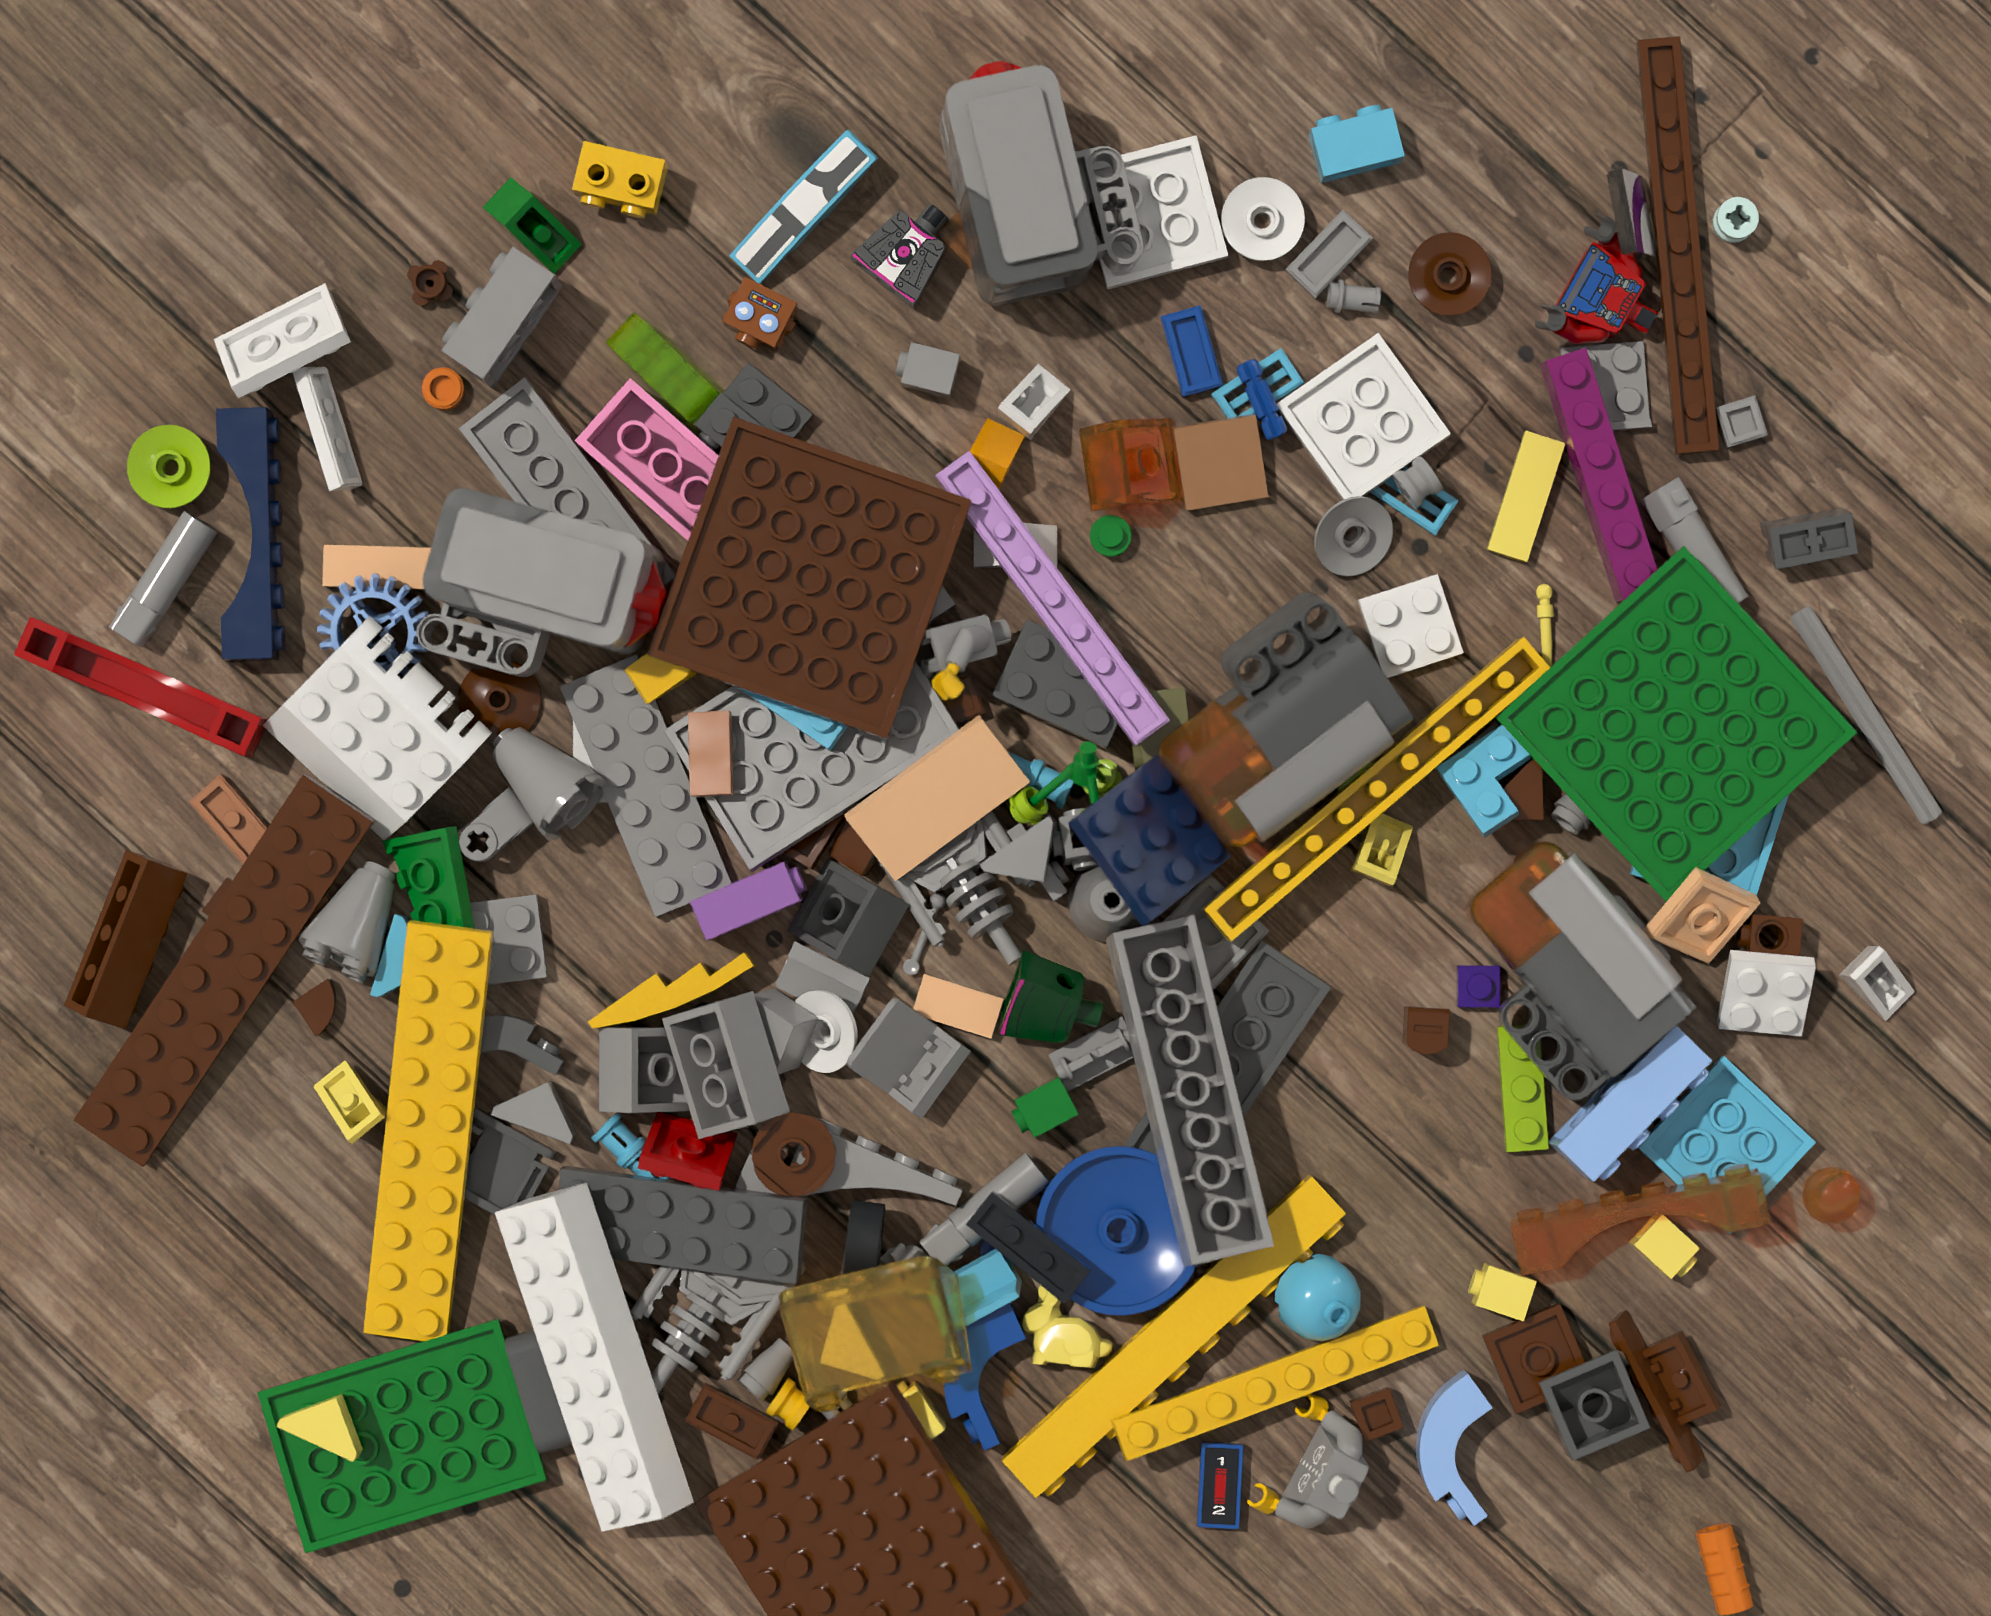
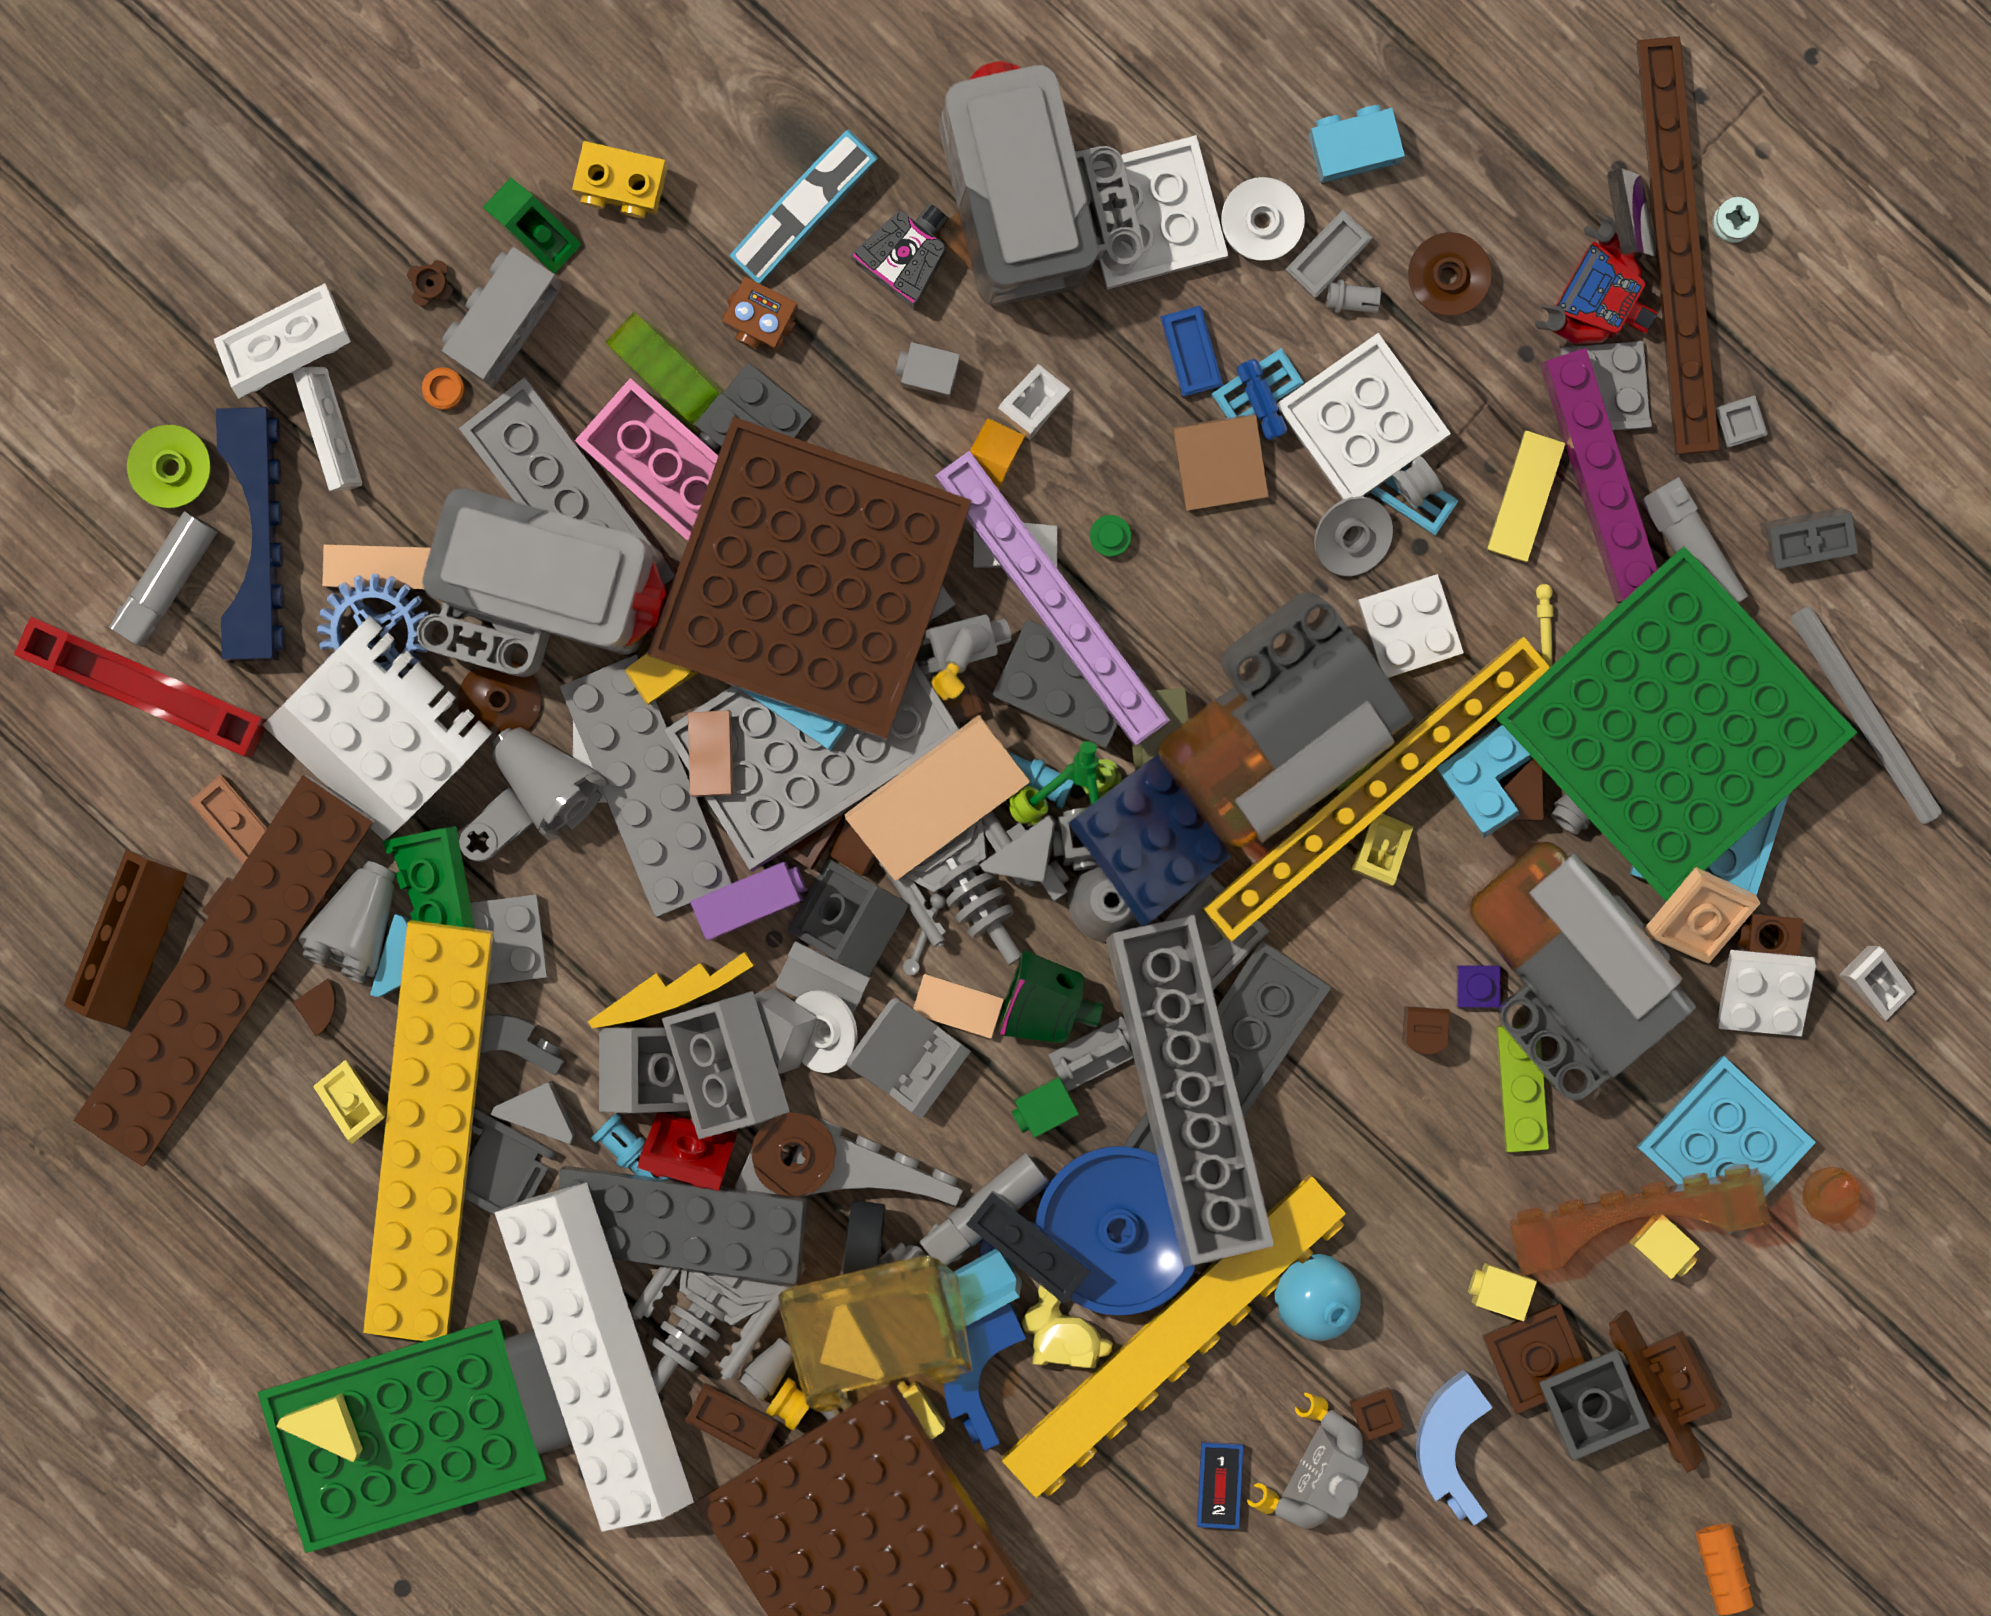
(1130, 464): clear orange slope -> none
(1274, 1383): yellow plate -> none
(1628, 1104): light blue brick -> none

